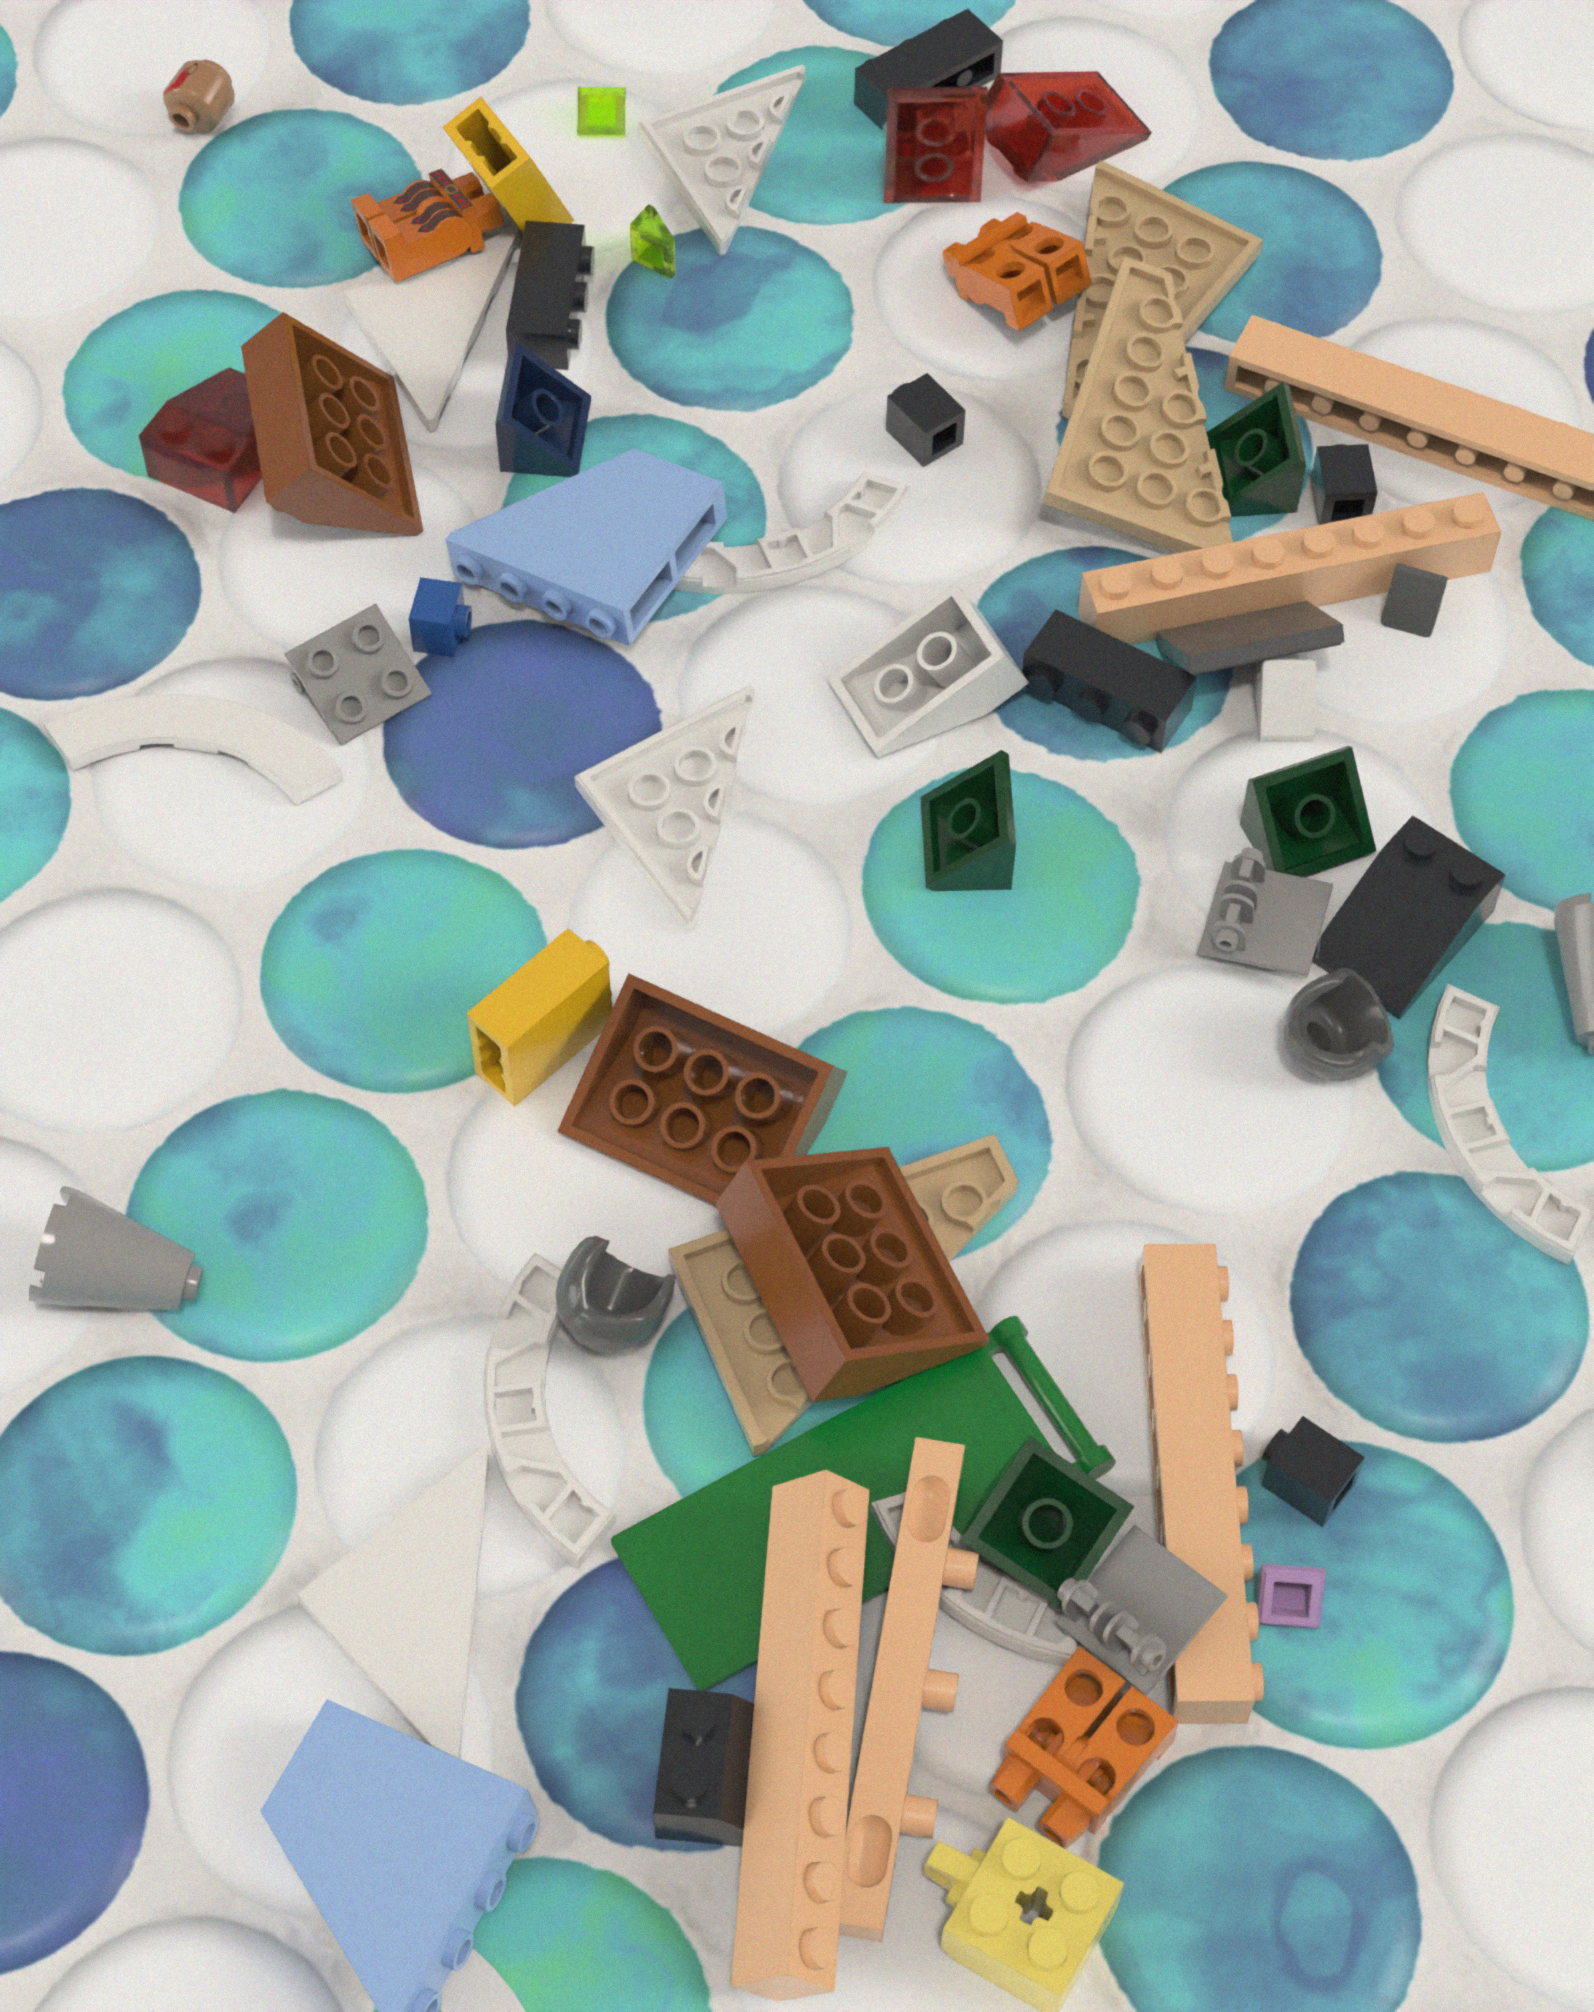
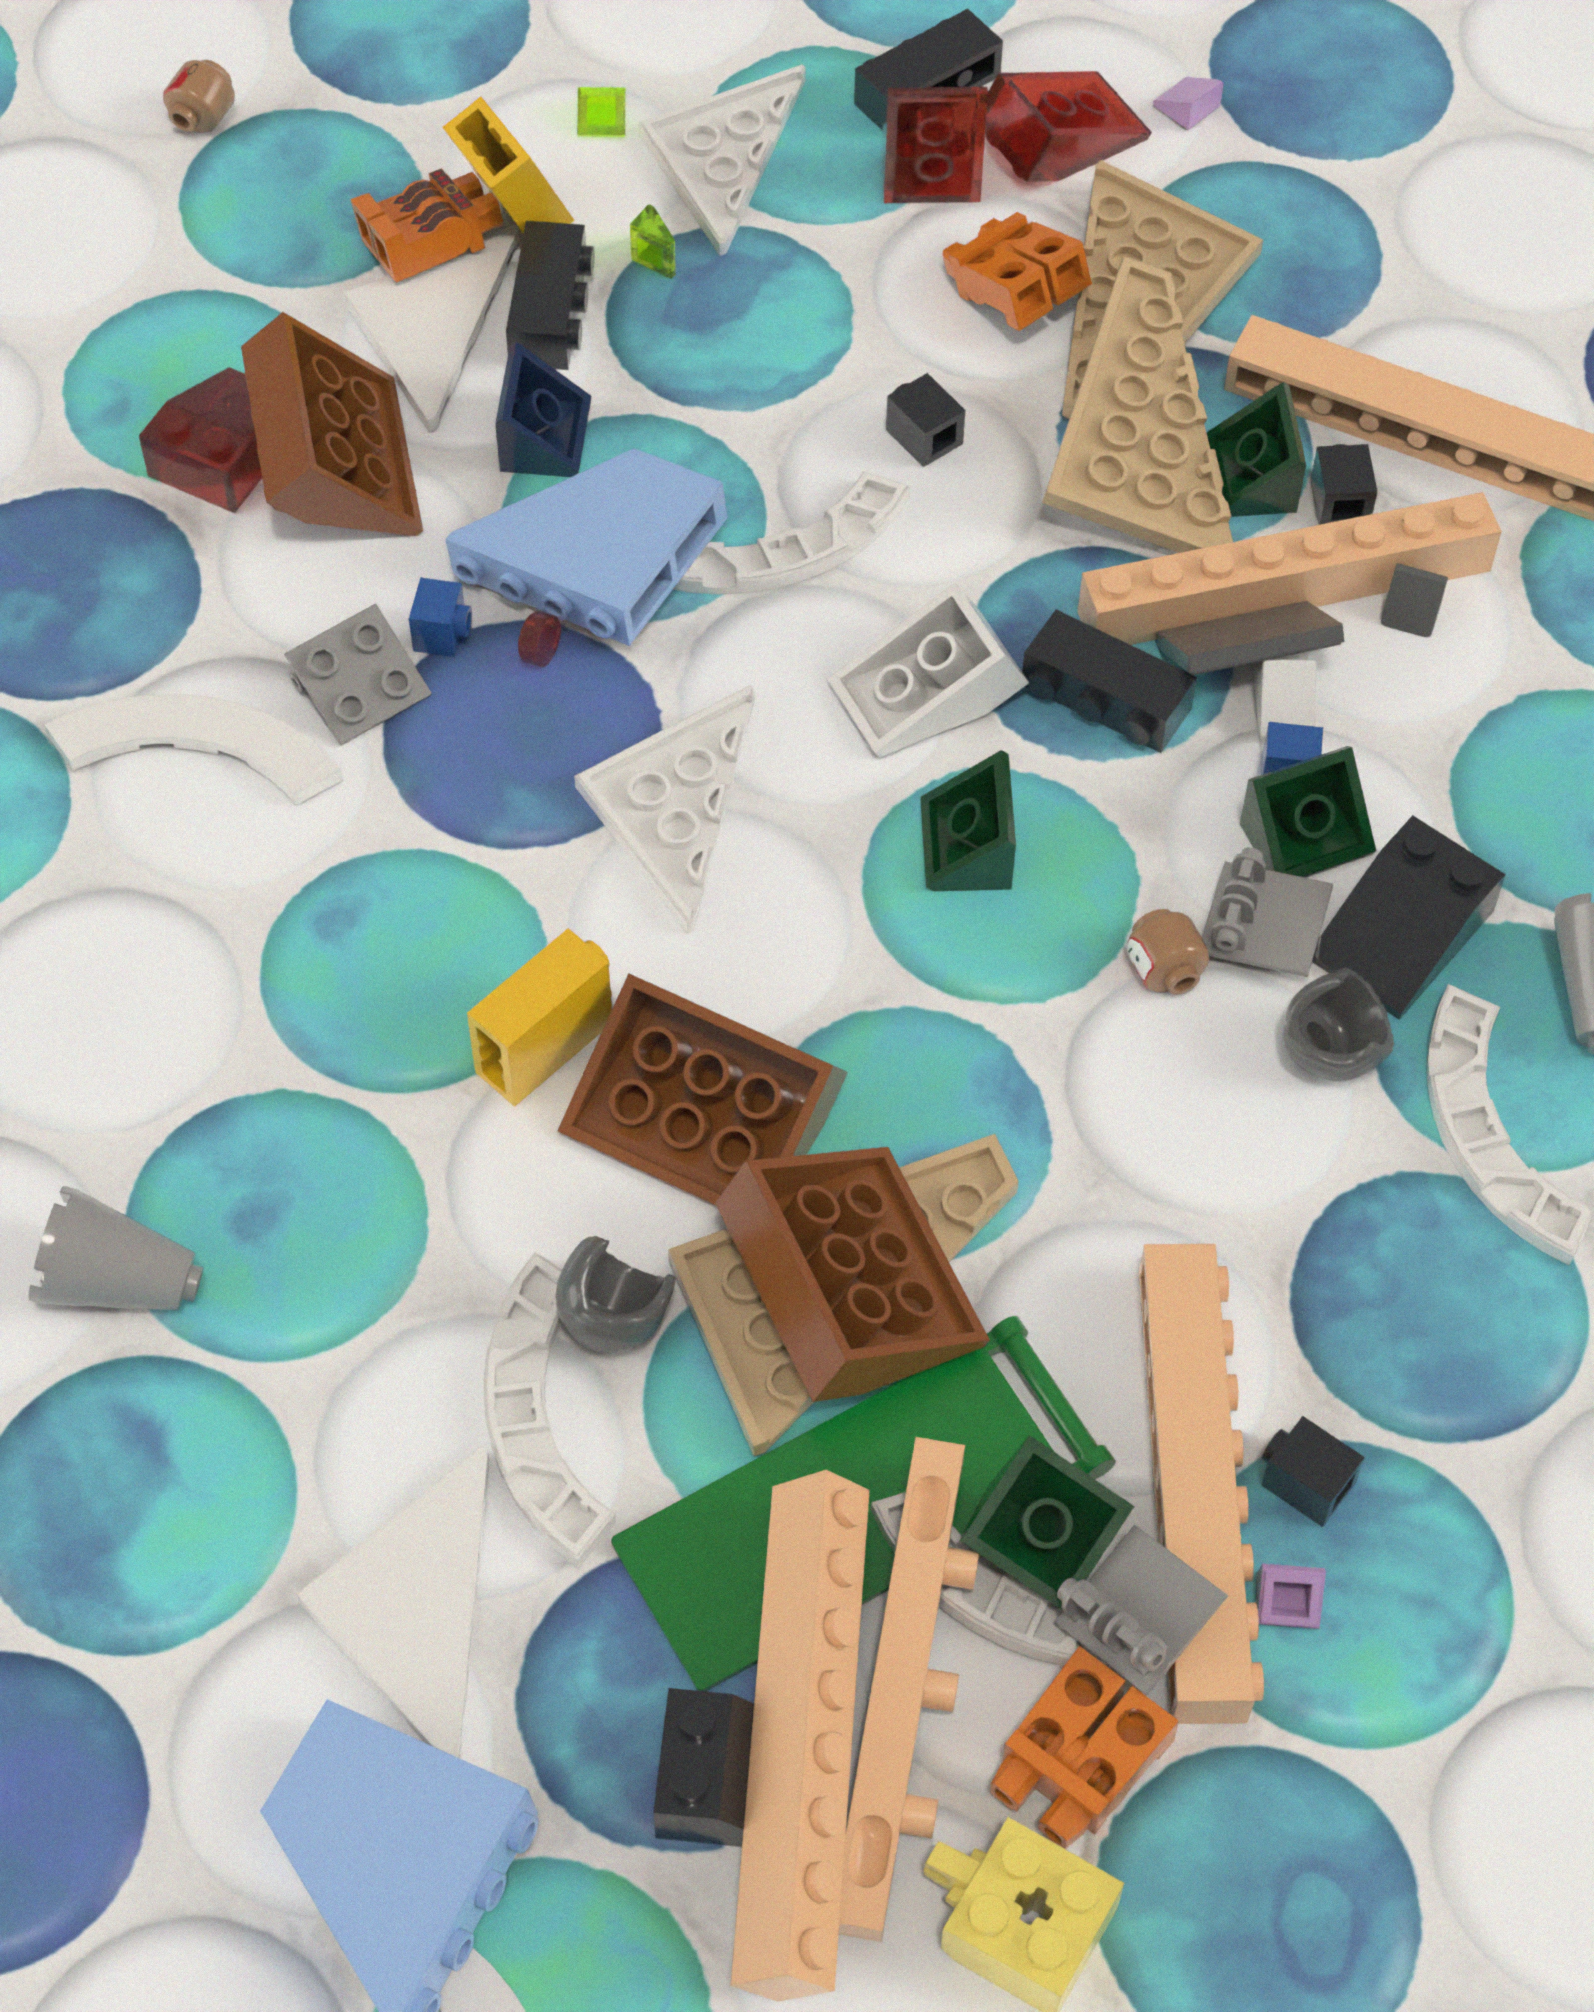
(539, 638): none -> clear red tile
(1167, 950): none -> medium nougat head
(1190, 100): none -> lavender slope
(1289, 744): none -> blue plate

